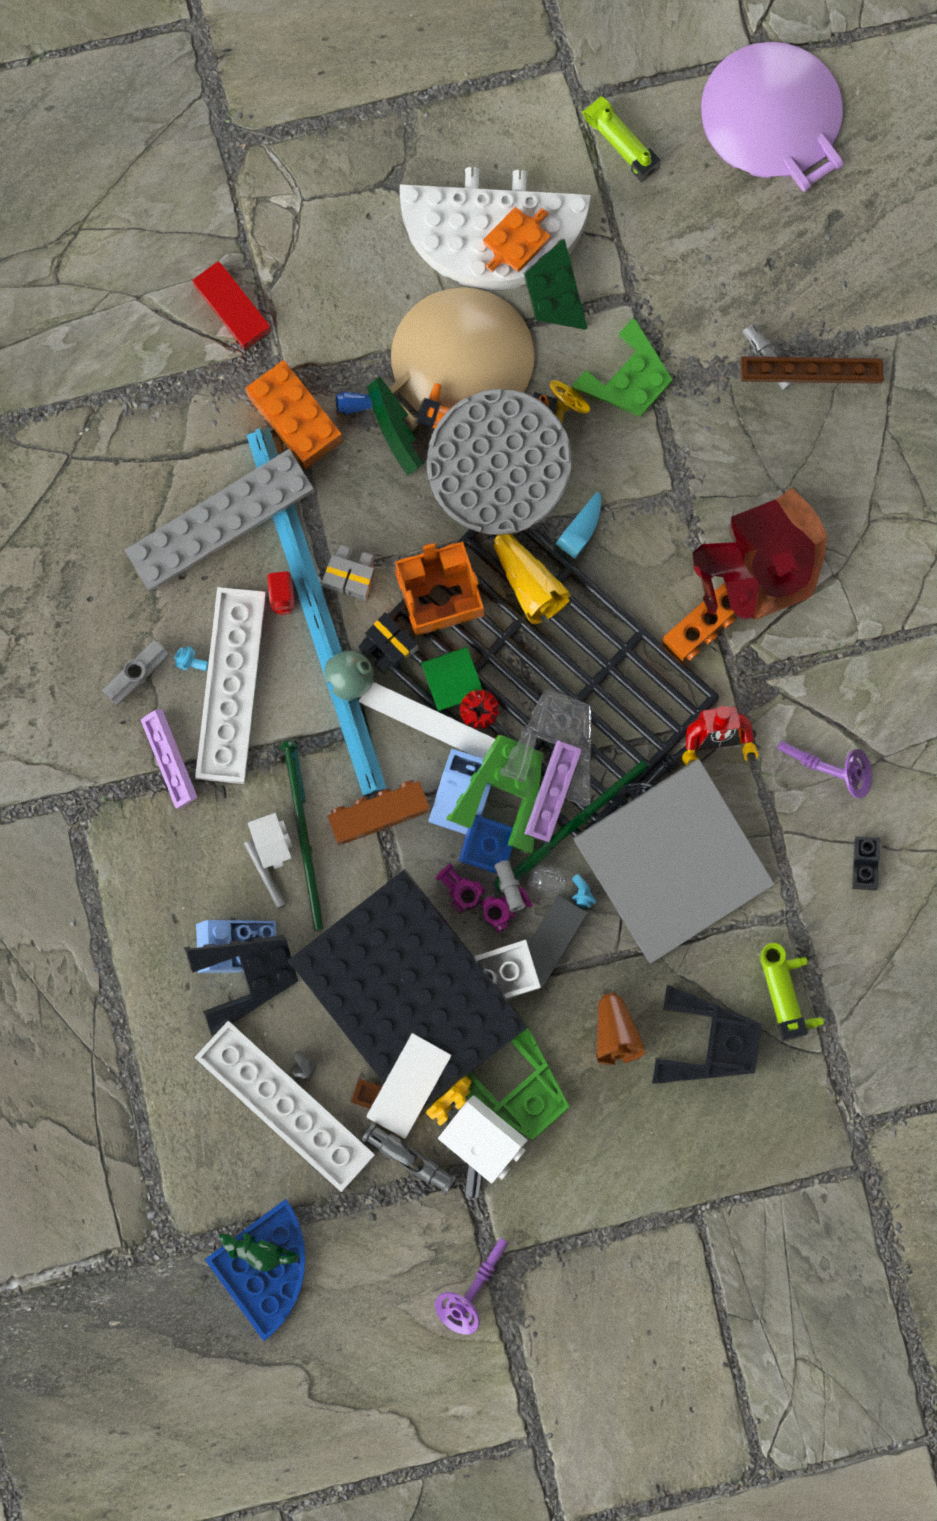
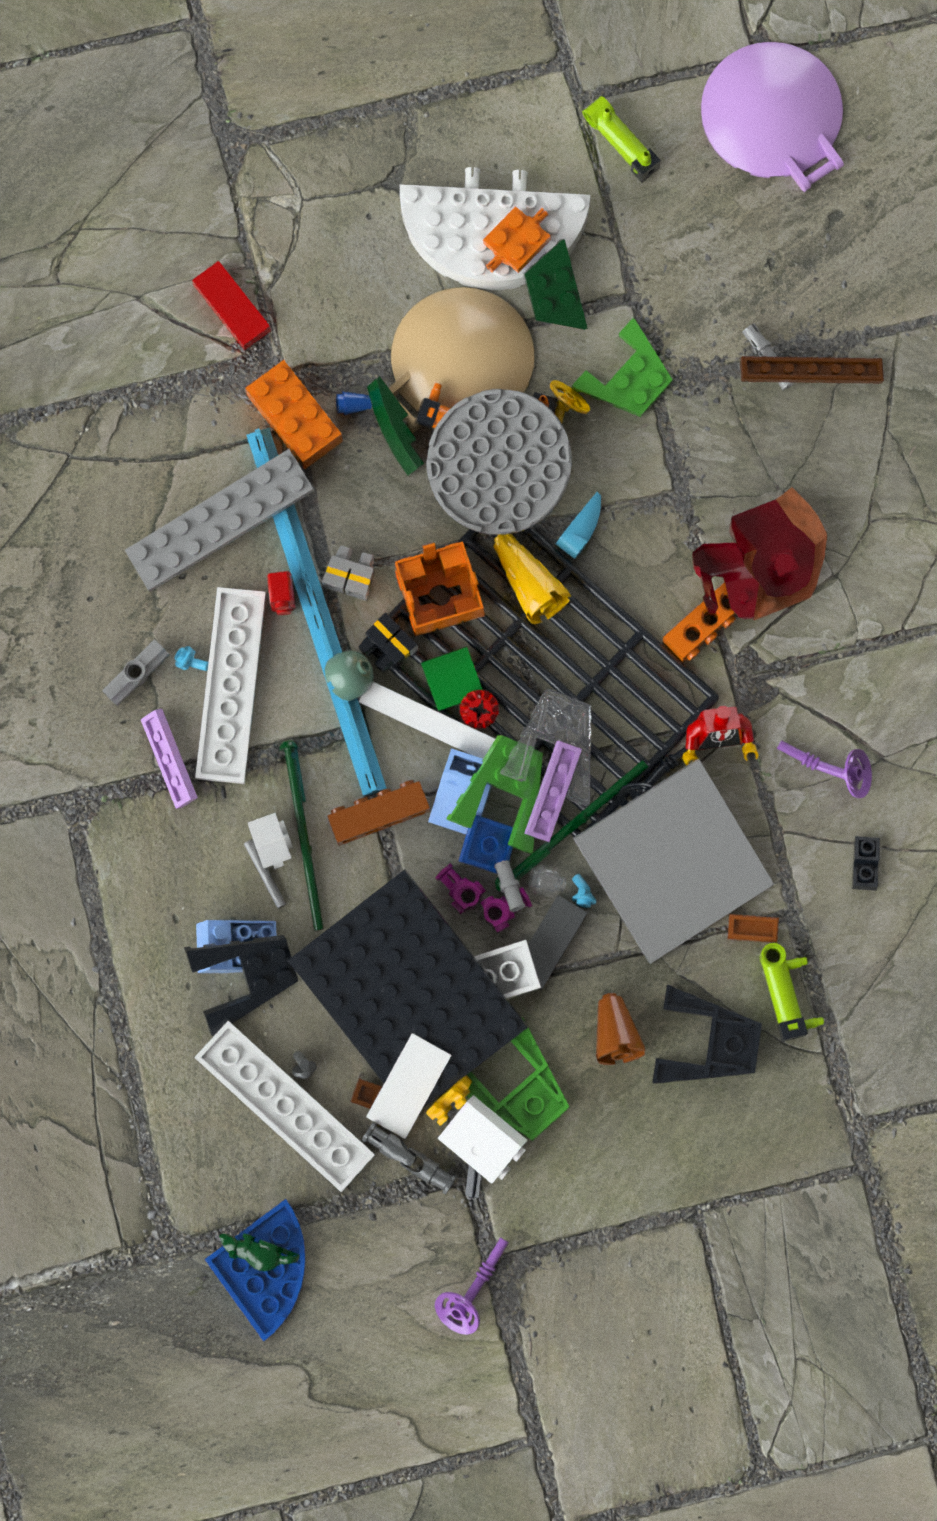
(753, 928): none -> dark orange tile

